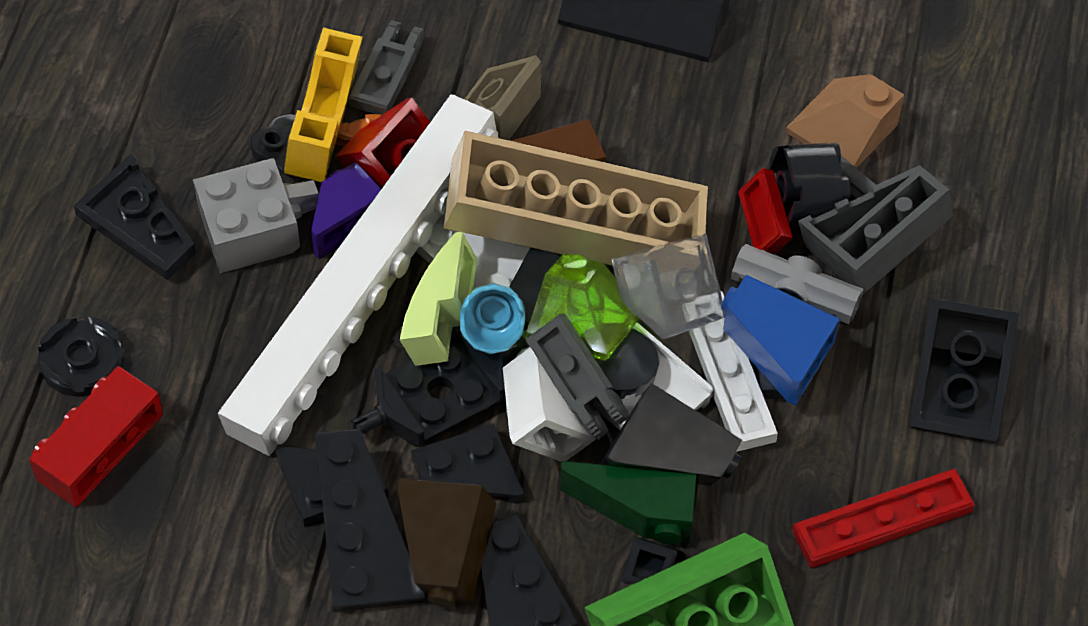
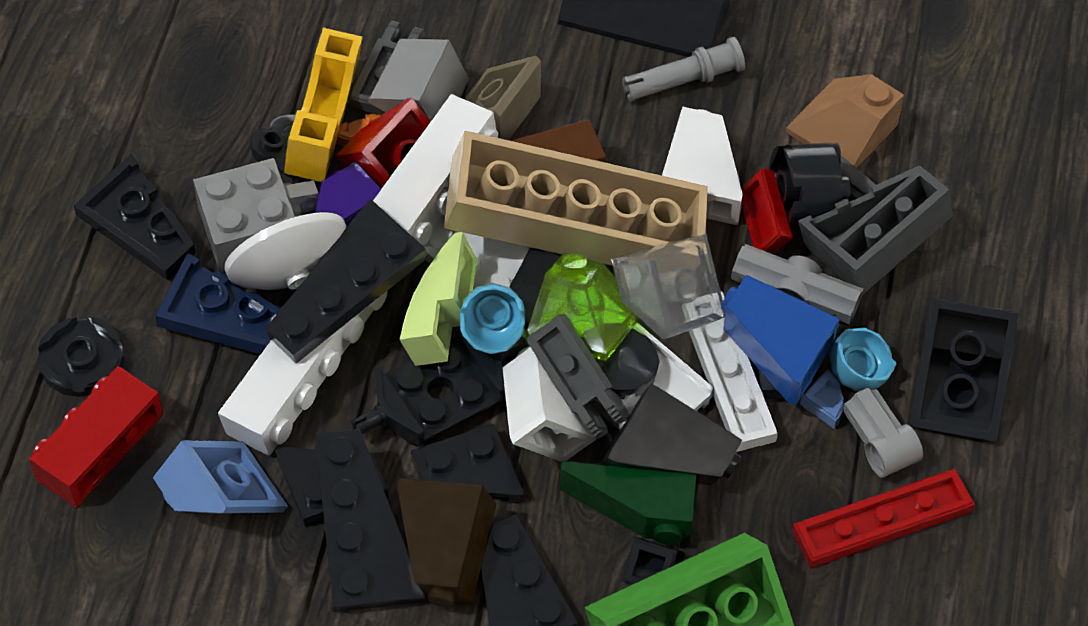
(214, 309): none -> dark blue wing
(217, 479): none -> medium blue slope
(284, 252): none -> white dish
(349, 277): none -> black wing
(420, 70): none -> light grey slope
(702, 65): none -> light grey pin
(704, 157): none -> white slope
(825, 399): none -> medium blue tile
(861, 359): none -> medium azure hair
(886, 441): none -> light grey piece

